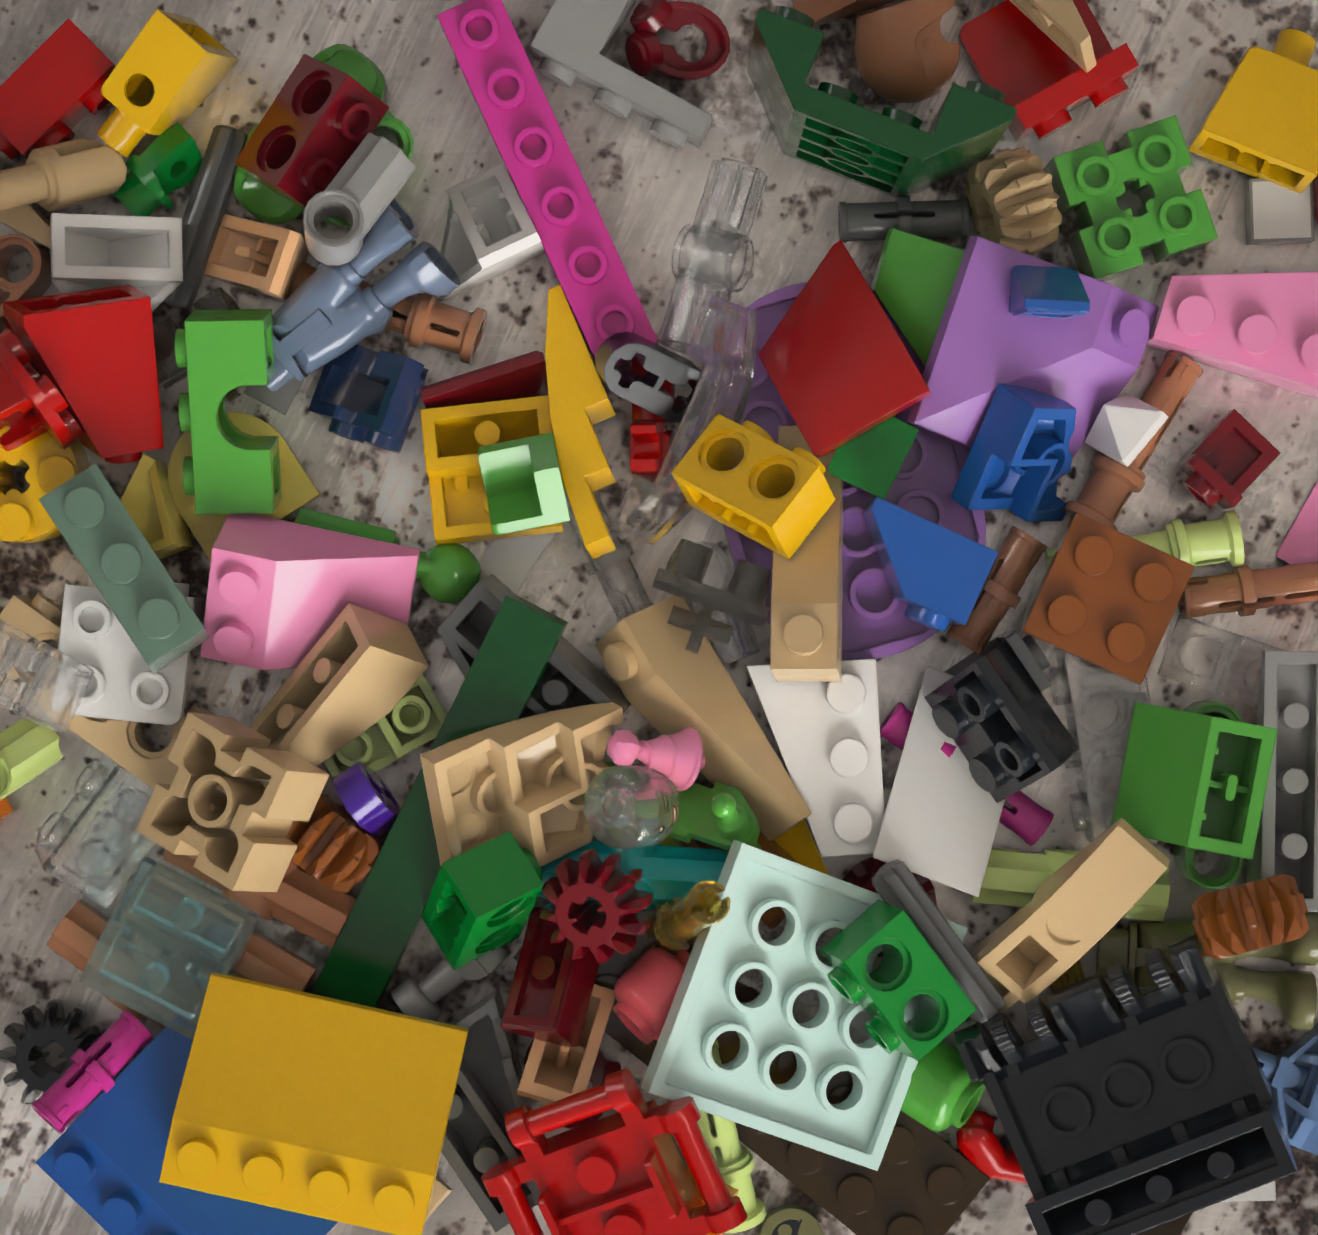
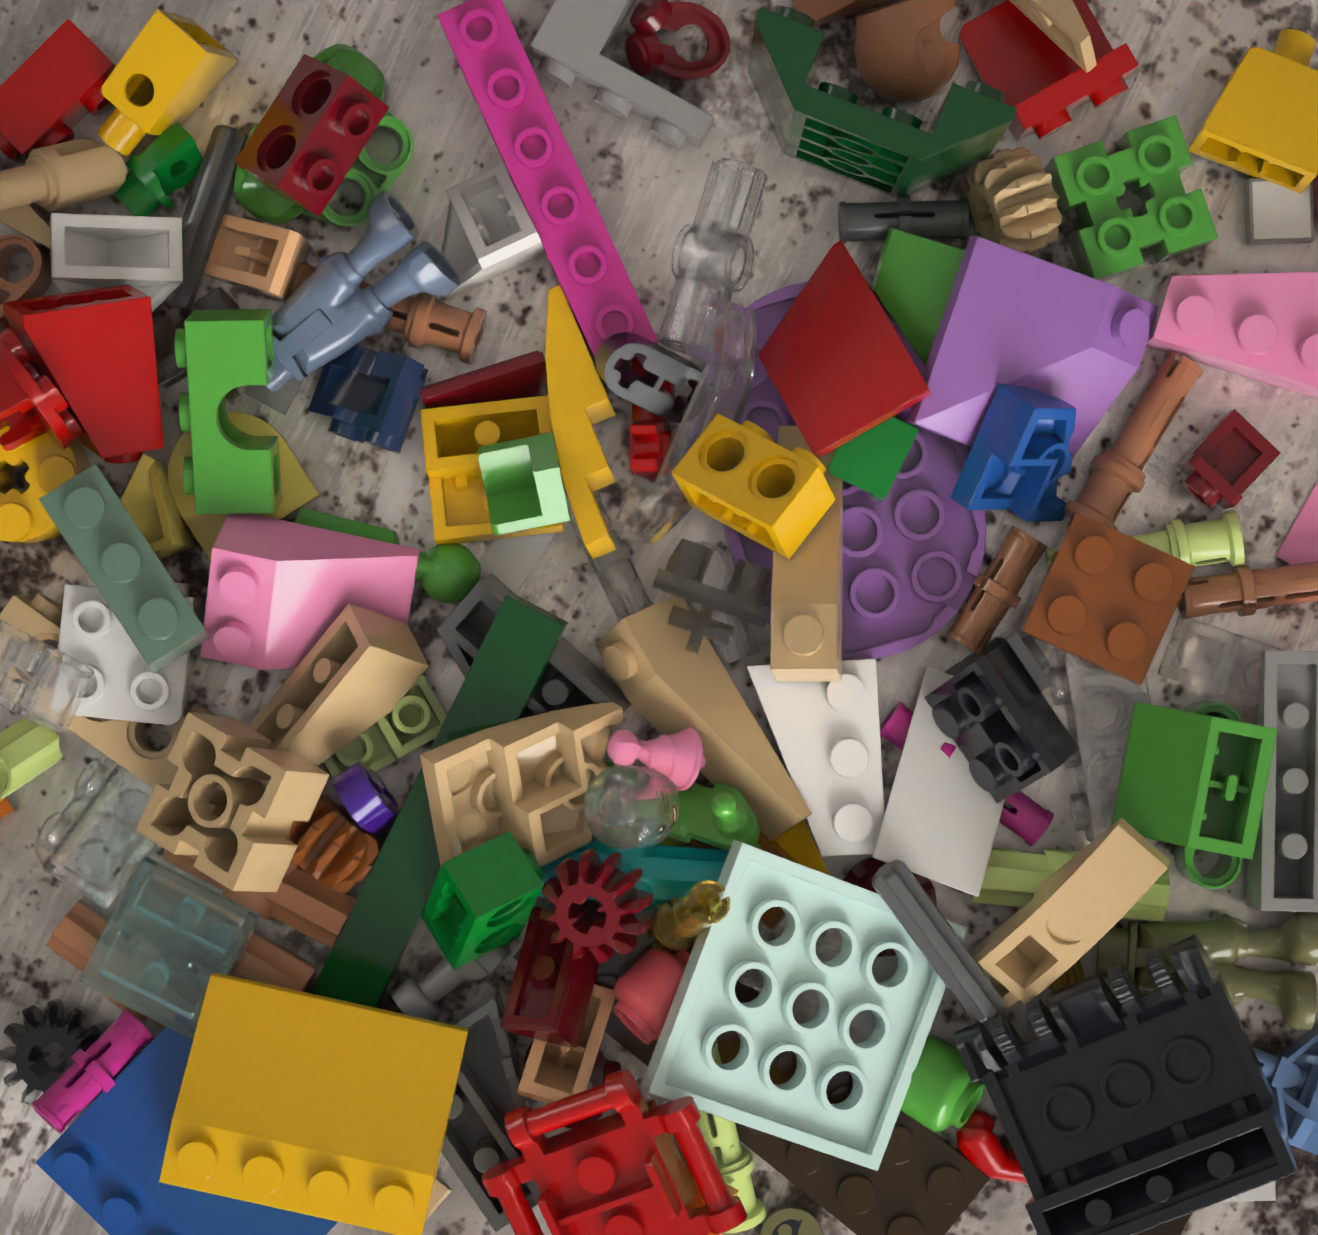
(357, 195): light grey piece -> none
(905, 971): green brick -> none
(928, 565): blue slope -> none
(1047, 292): blue slope -> none
(1124, 428): white slope -> none
(1250, 916): dark orange gear -> none

